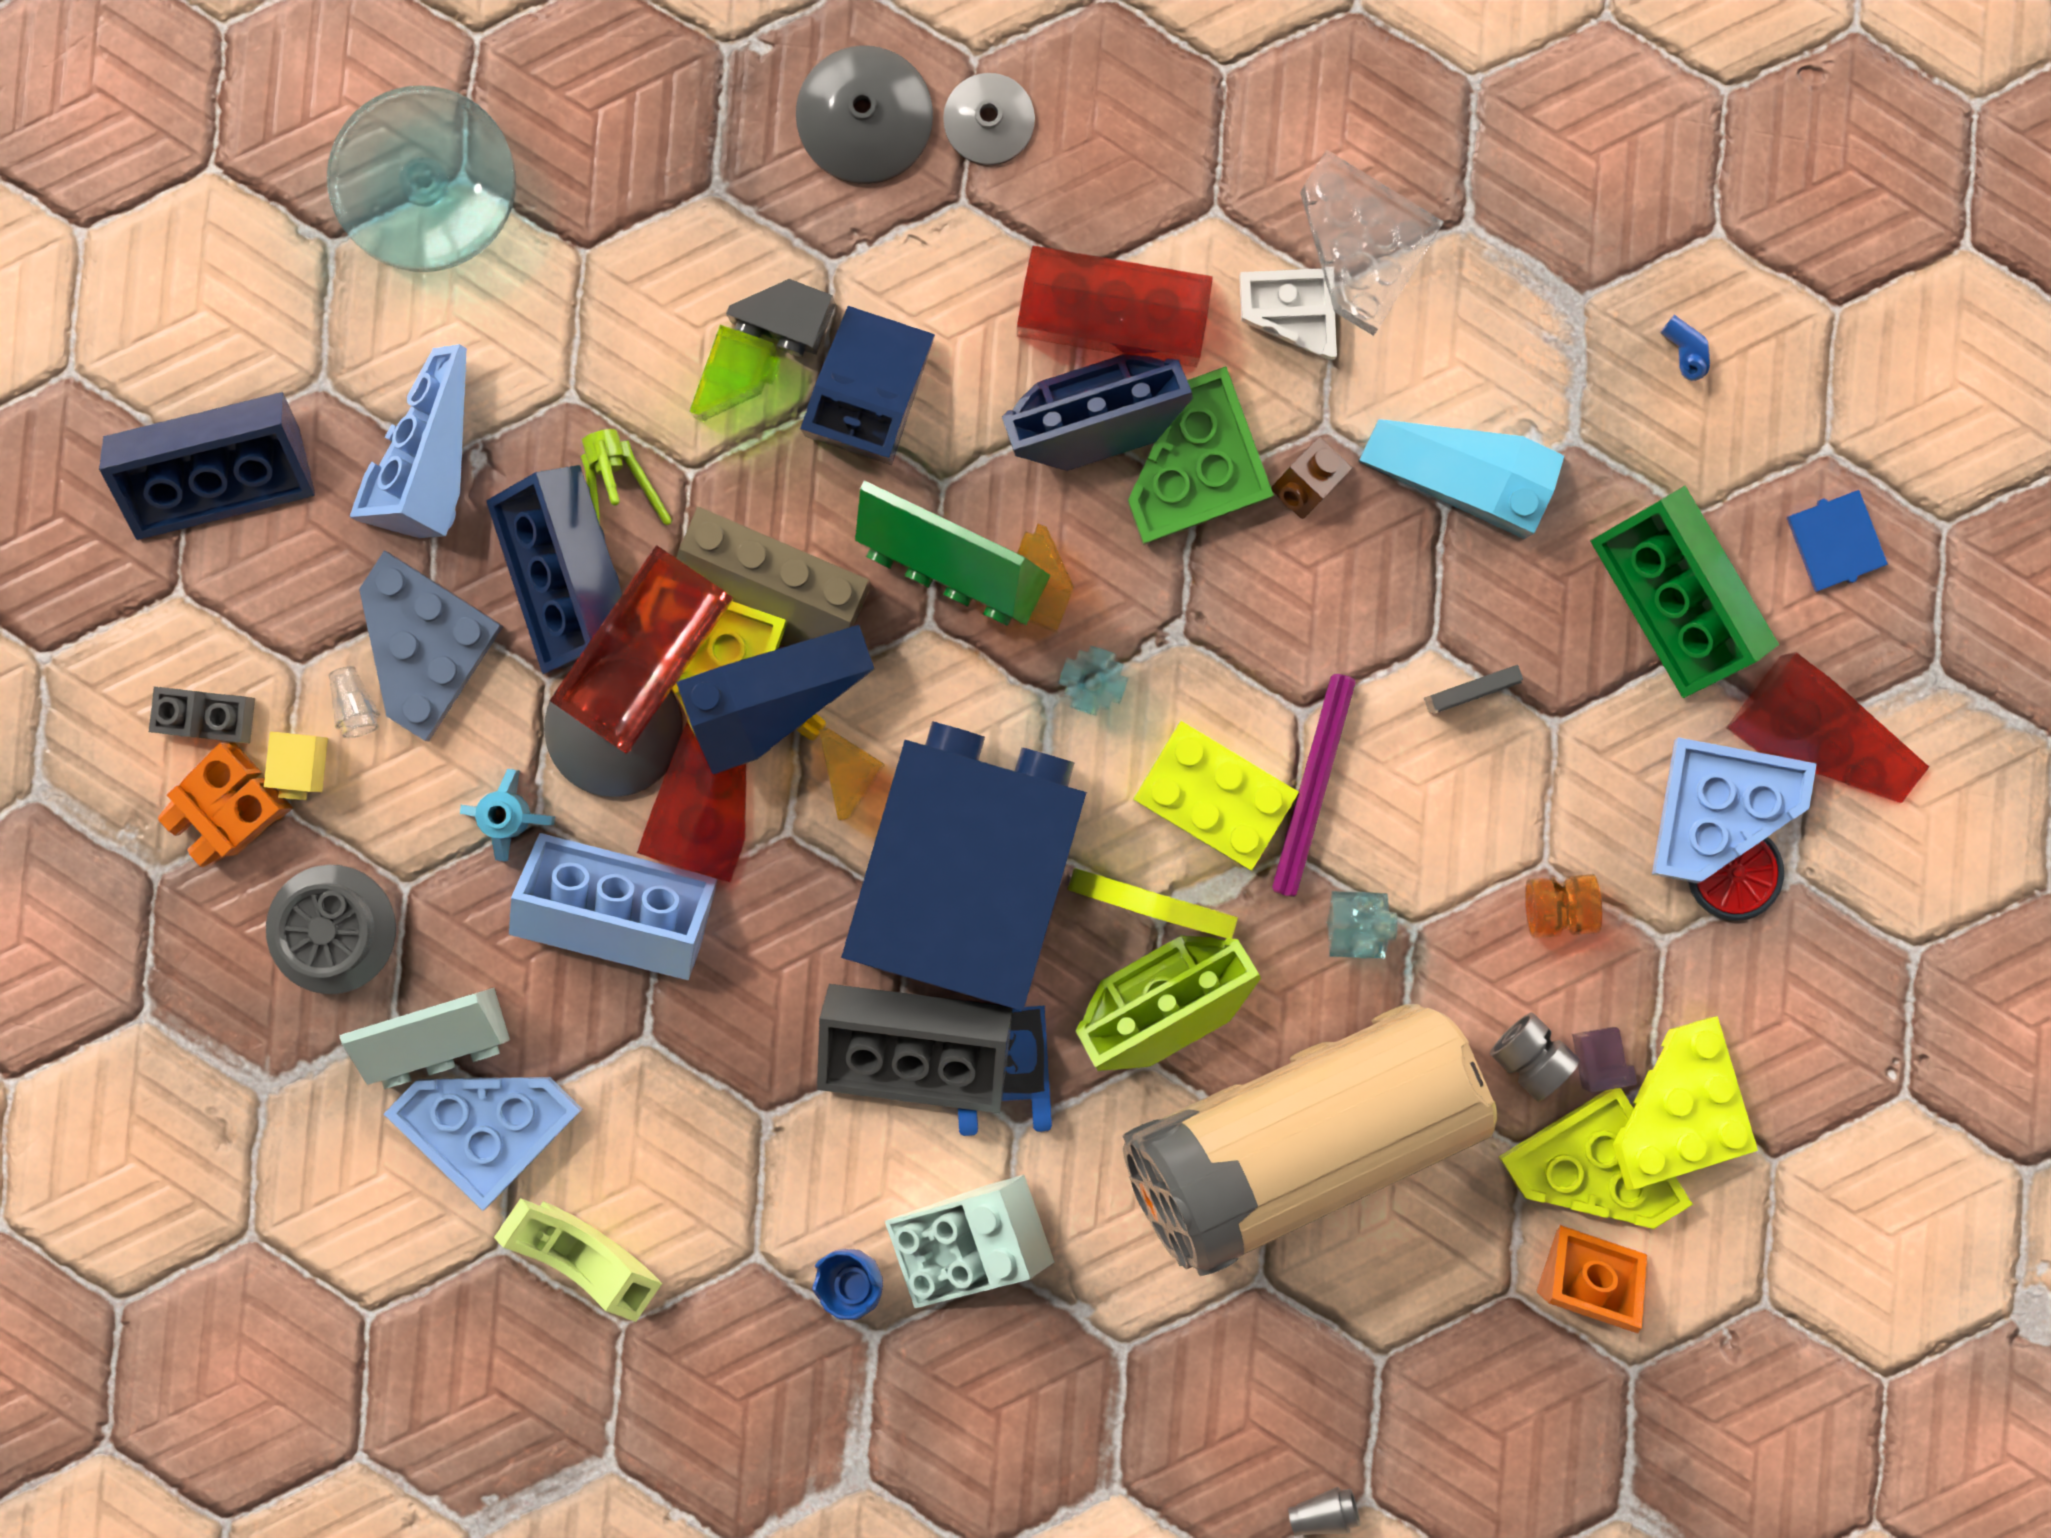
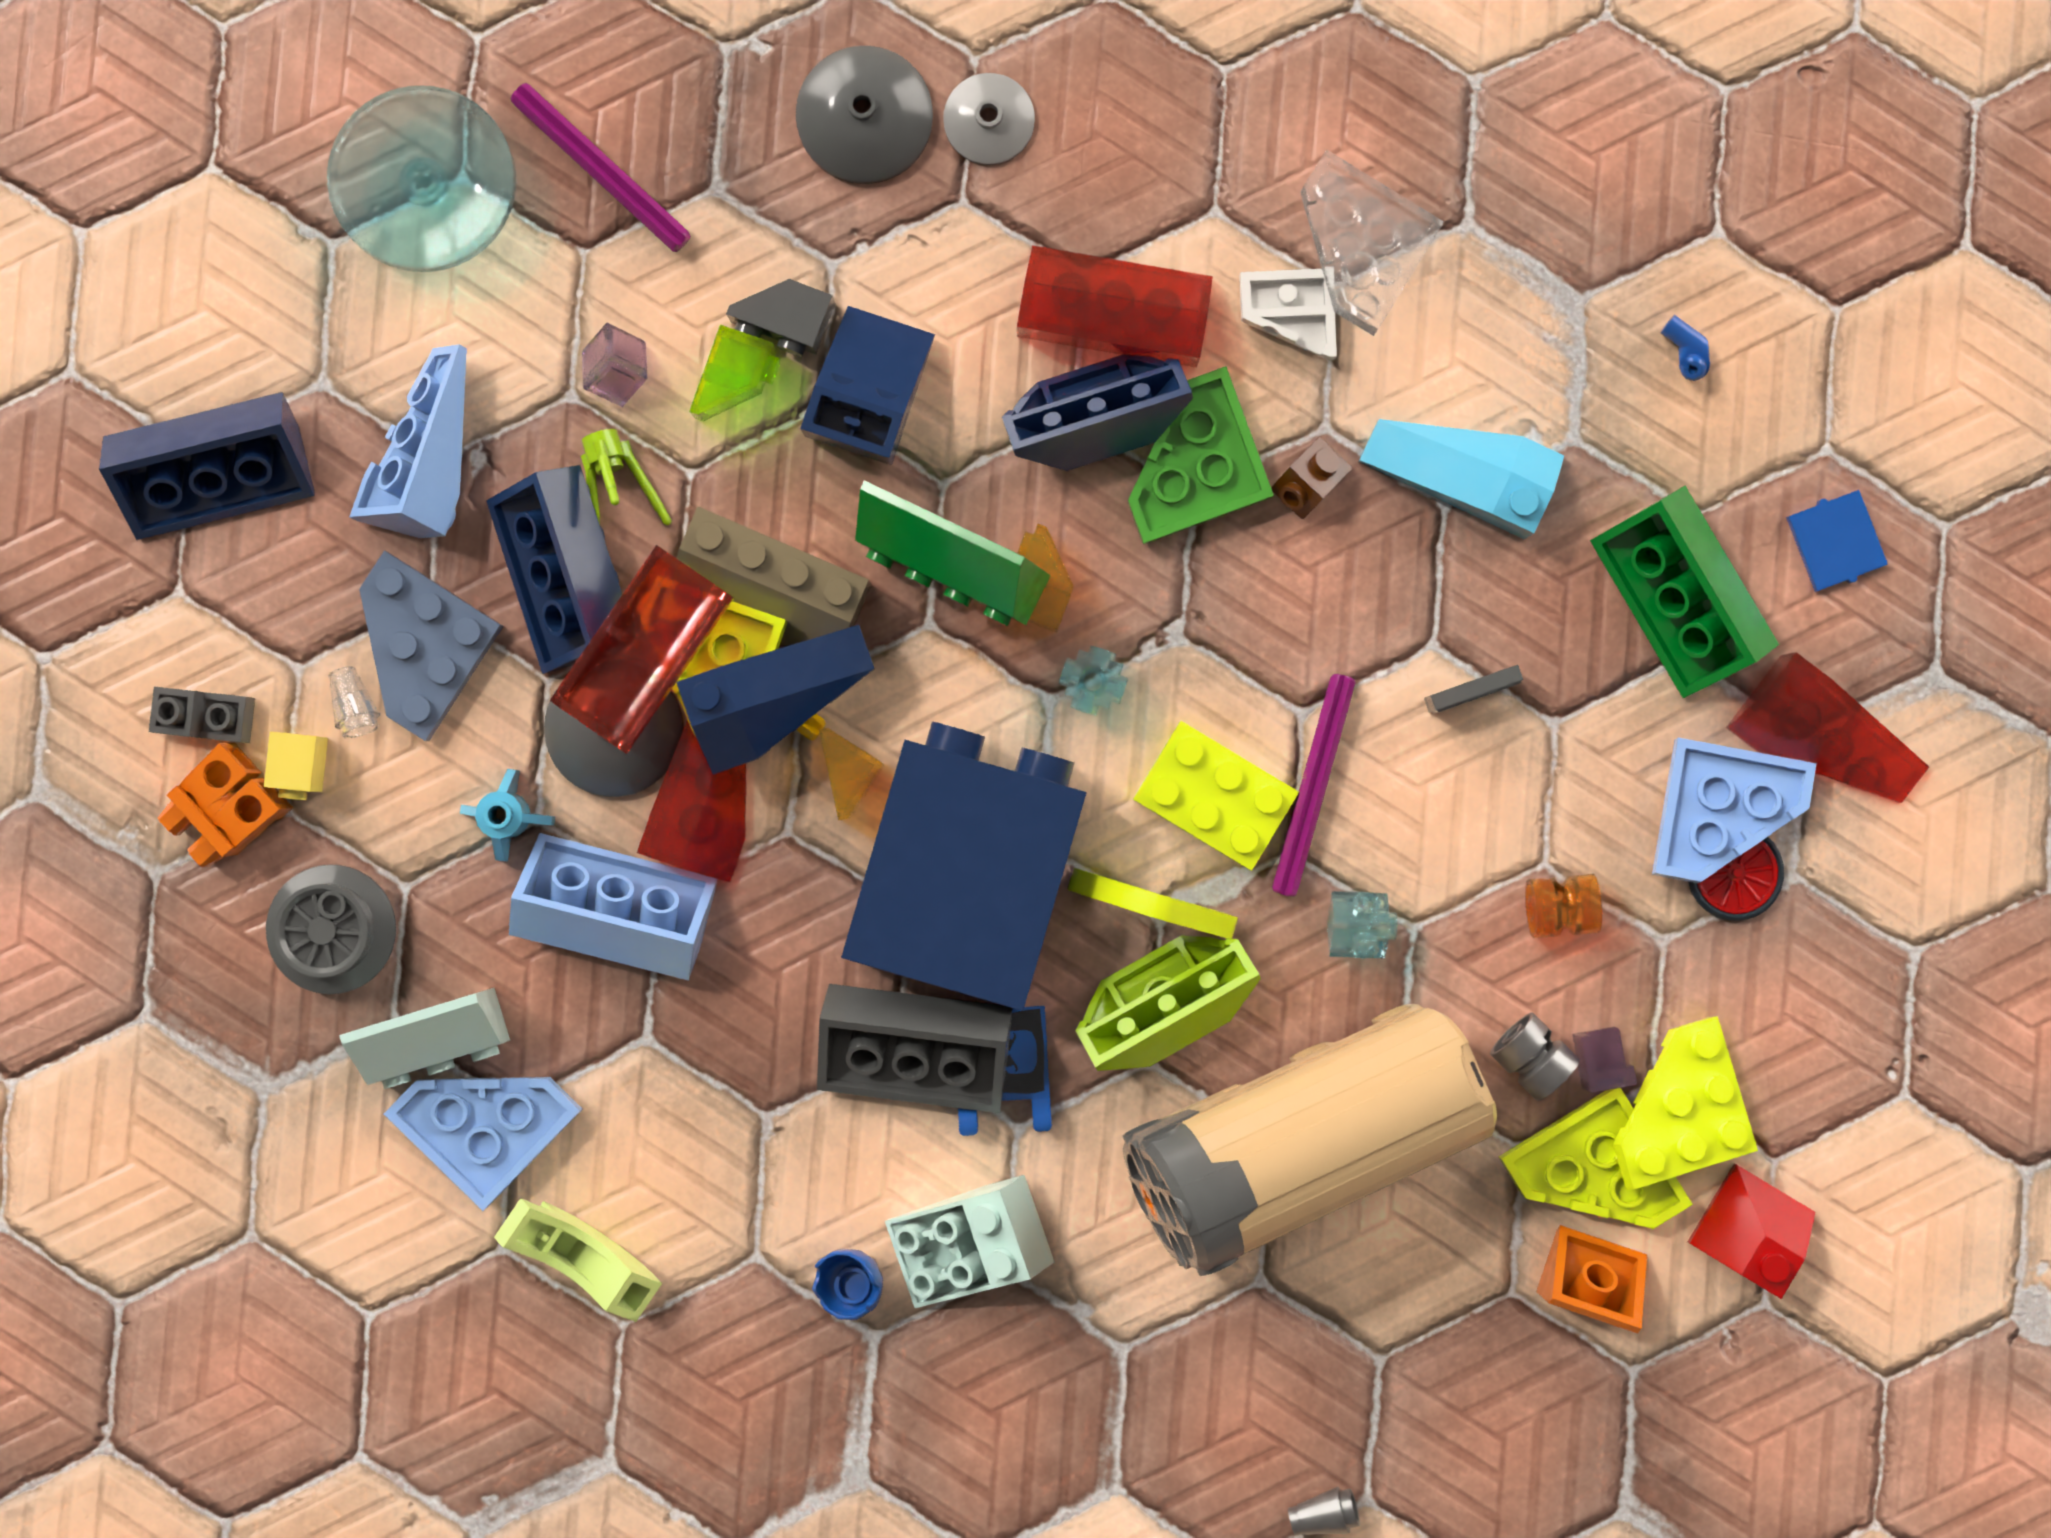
(600, 167): none -> magenta axle
(614, 364): none -> panel
(1755, 1231): none -> slope

